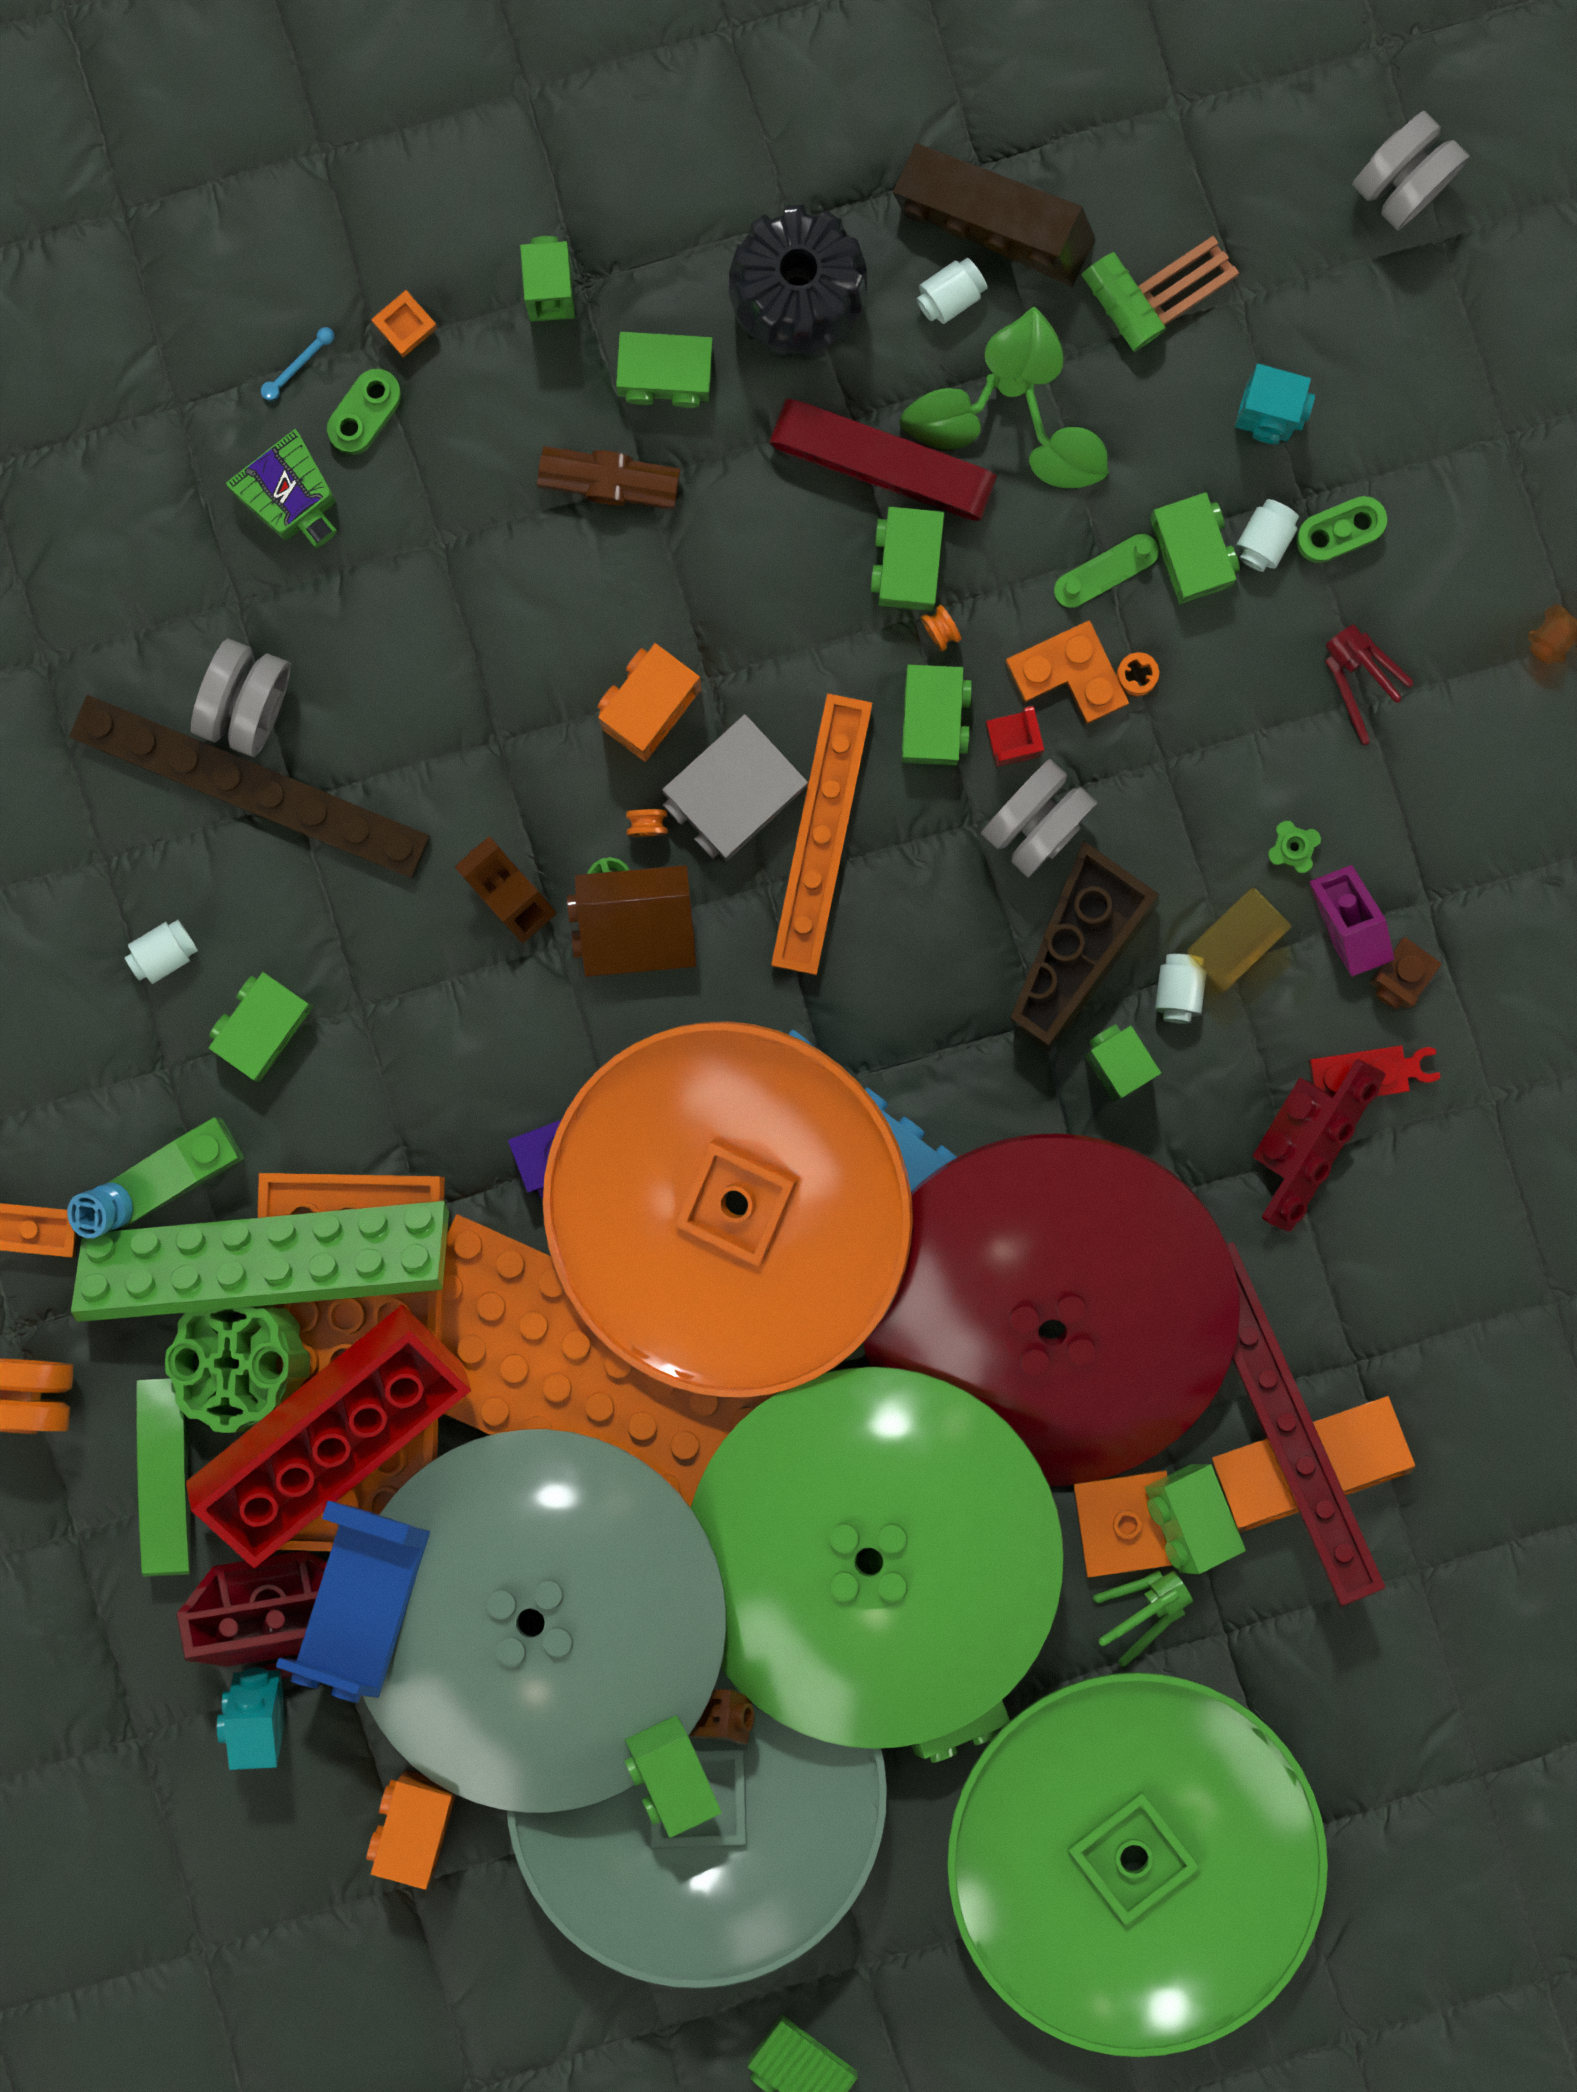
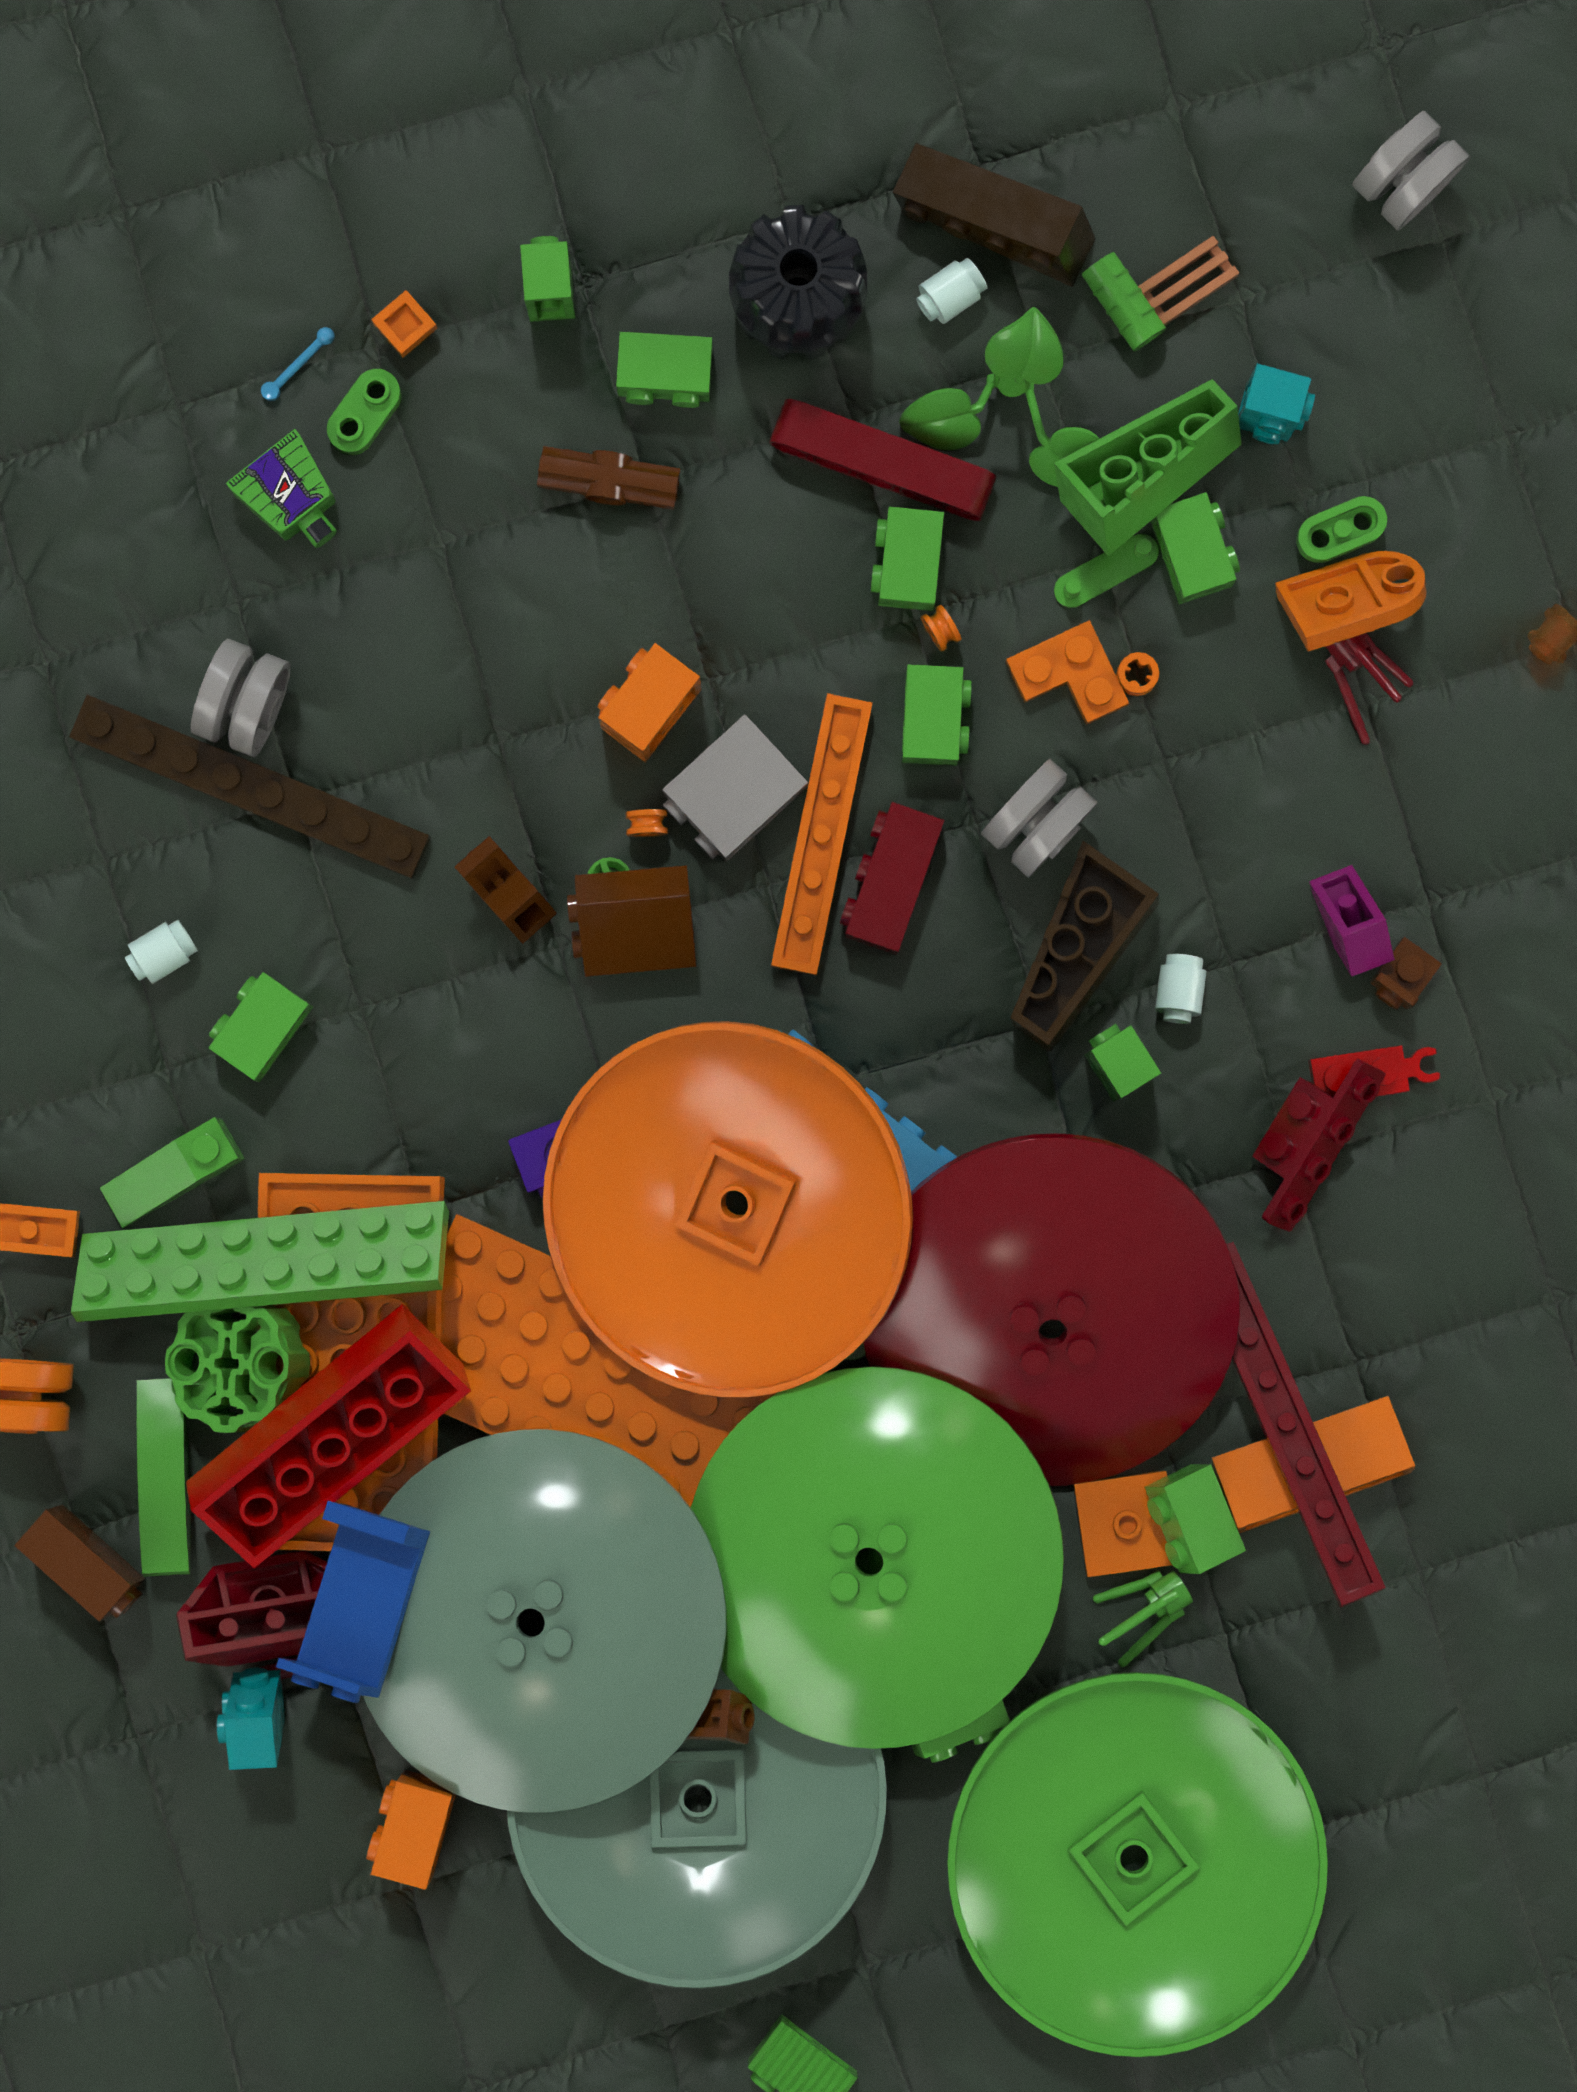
(81, 1563): none -> reddish brown brick
(100, 1210): dark azure wheel -> none
(672, 1776): bright green brick -> none
(891, 877): none -> dark red brick
(1015, 737): red panel -> none
(1147, 464): none -> bright green wedge
(1238, 939): clear yellow panel -> none
(1267, 535): light aqua brick -> none
(1298, 859): bright green plate -> none
(1352, 597): none -> orange plate

